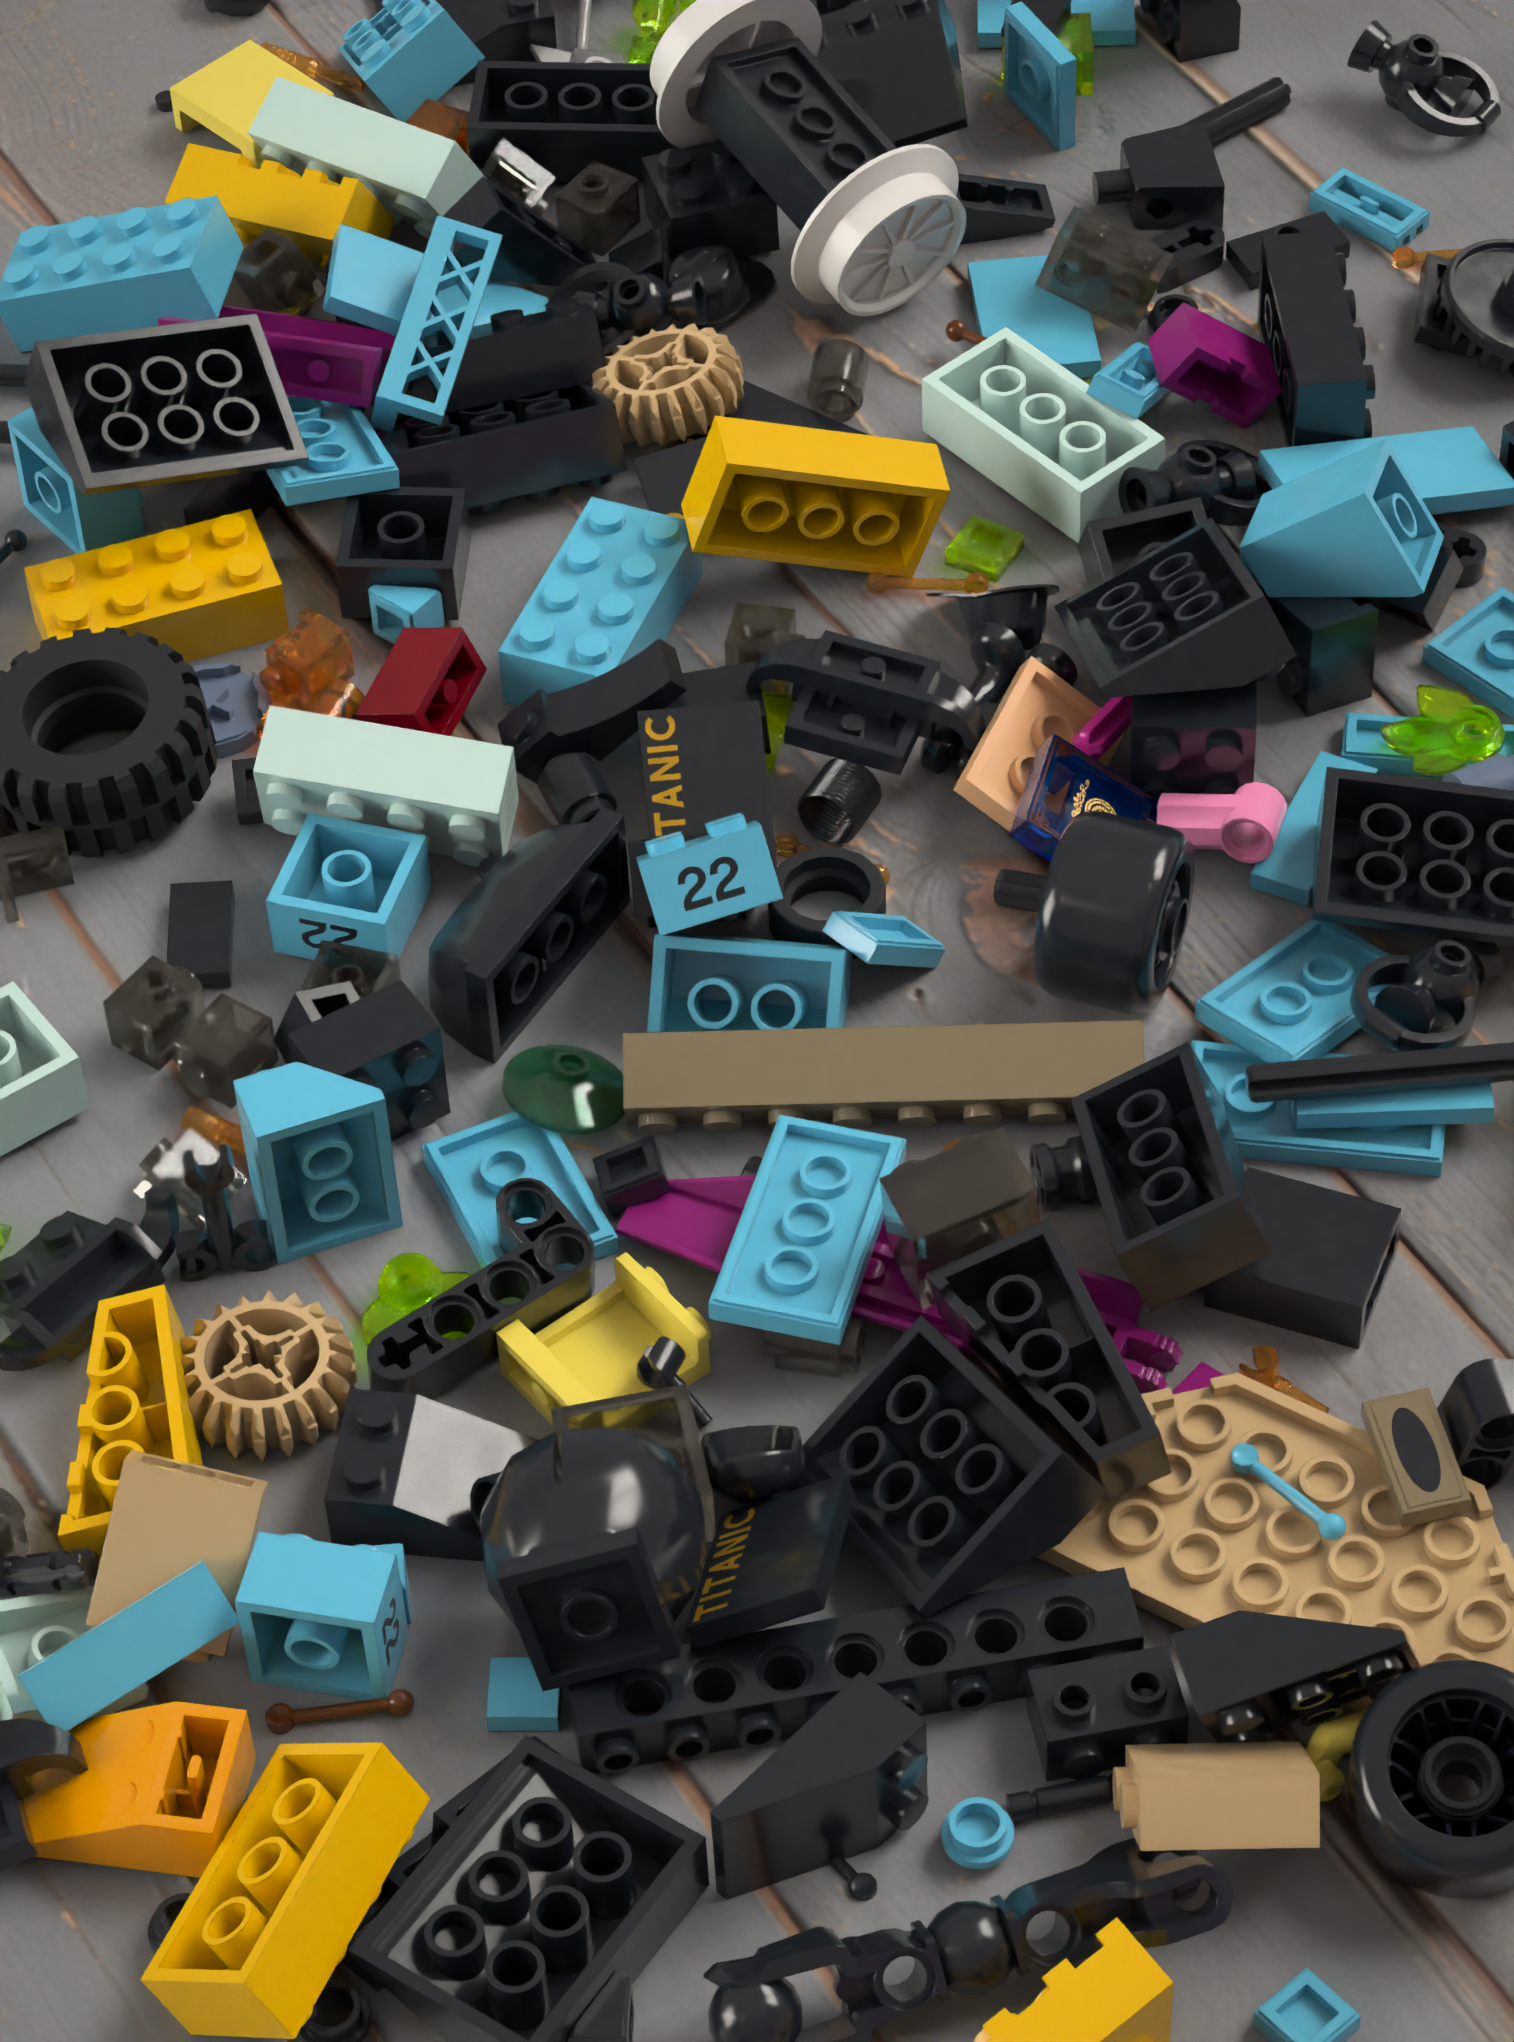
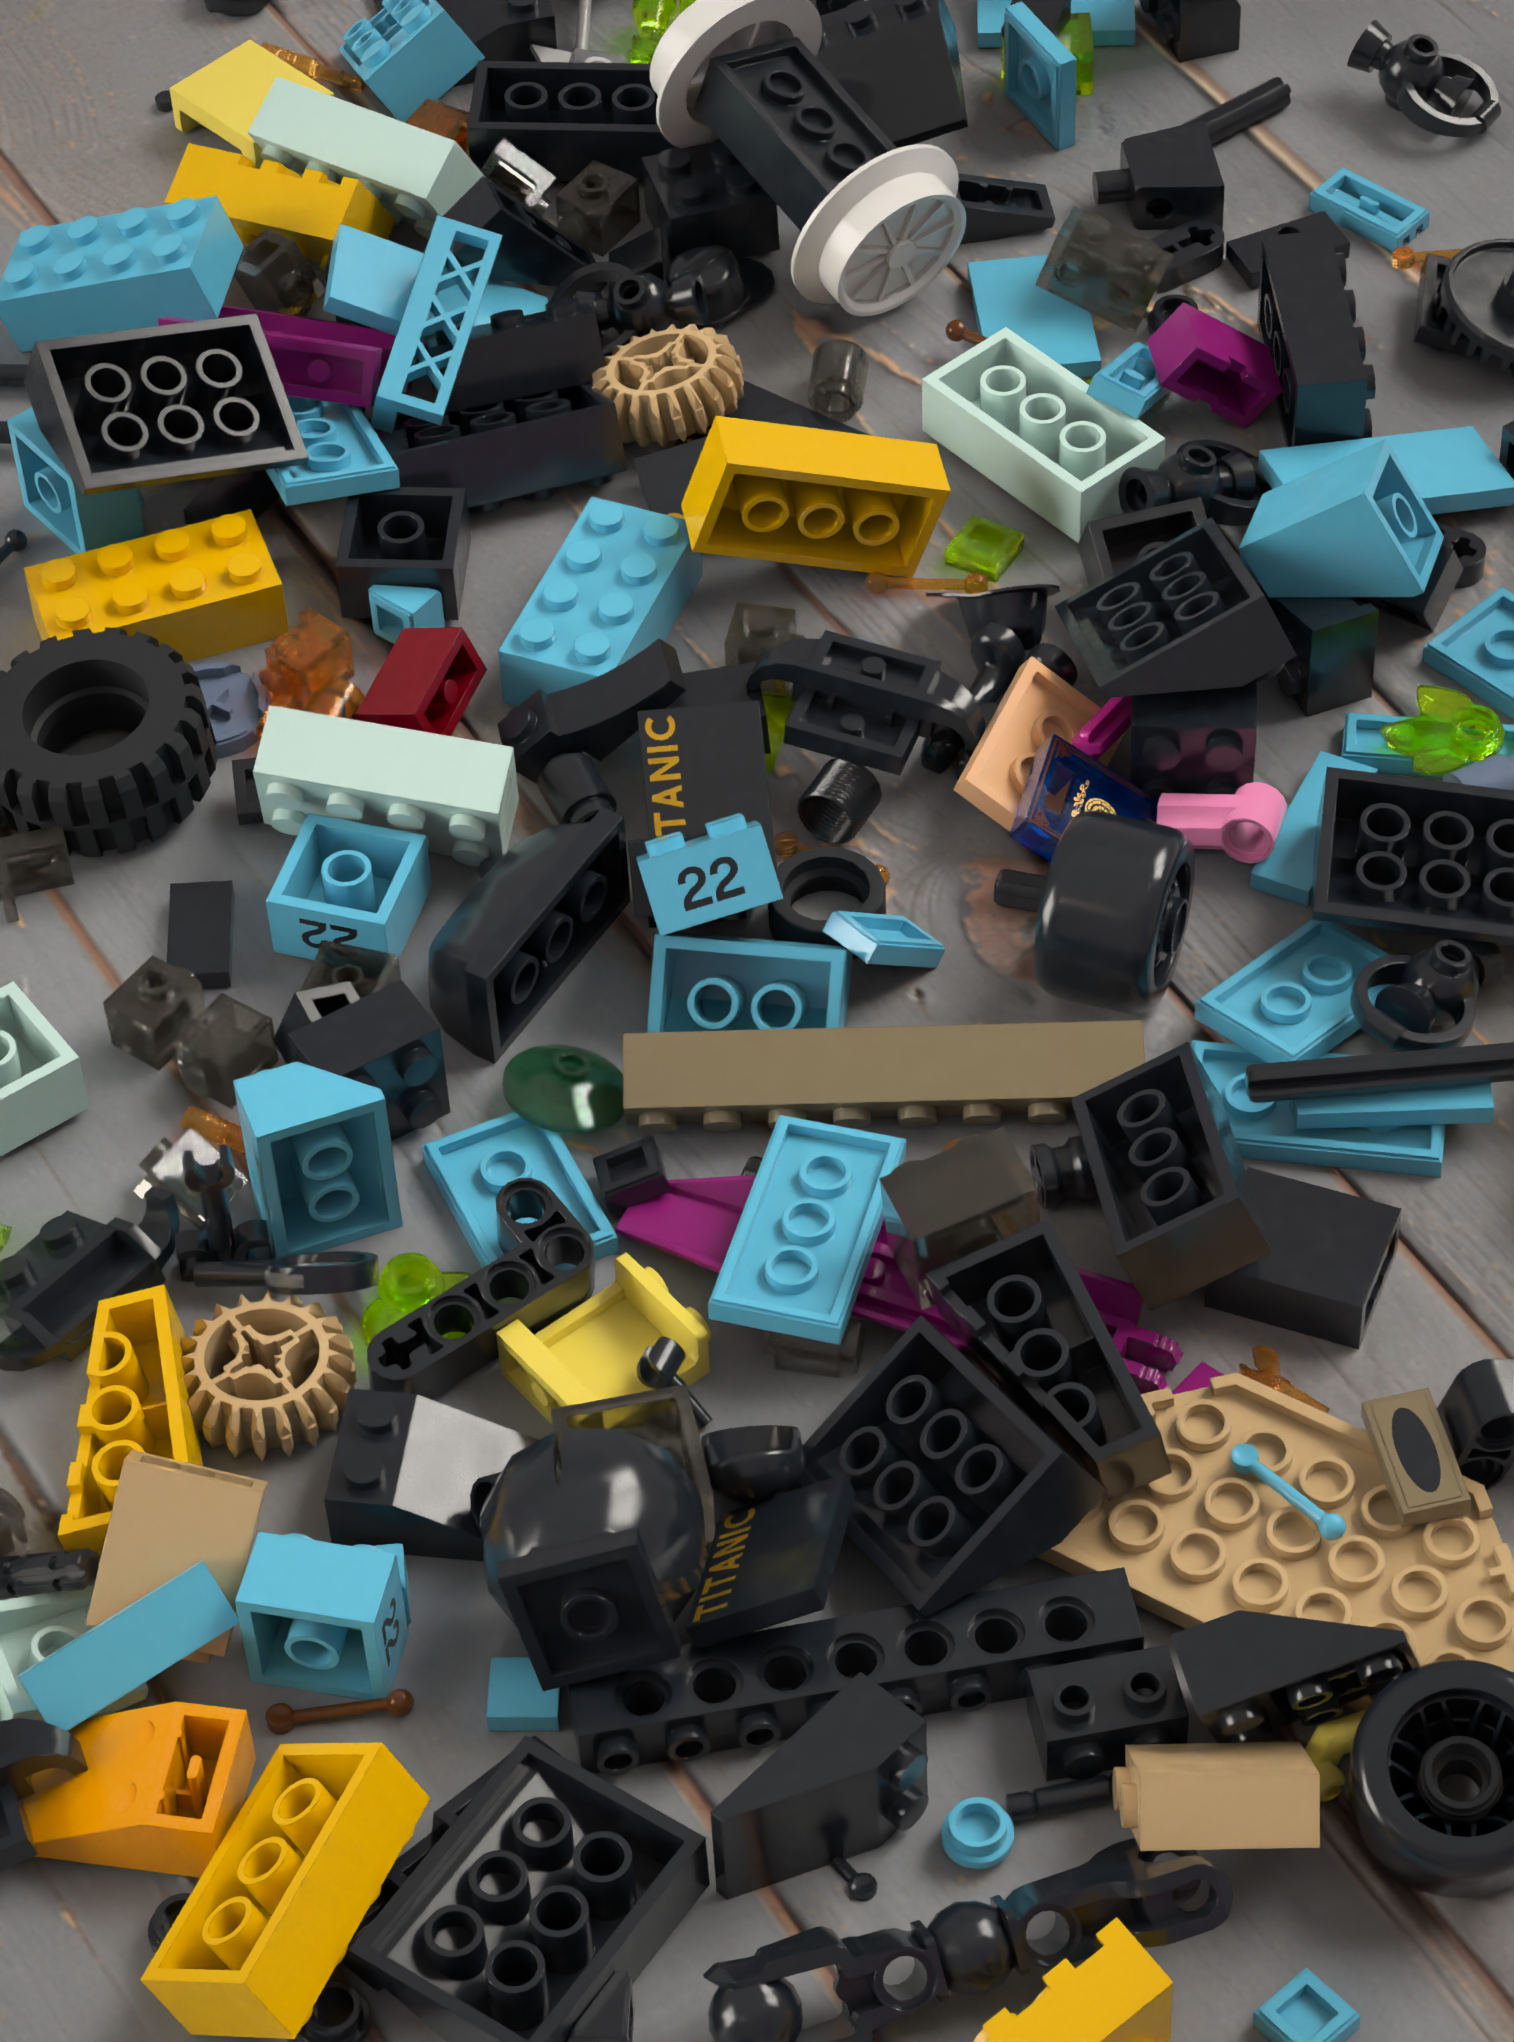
(295, 1273): none -> black piece

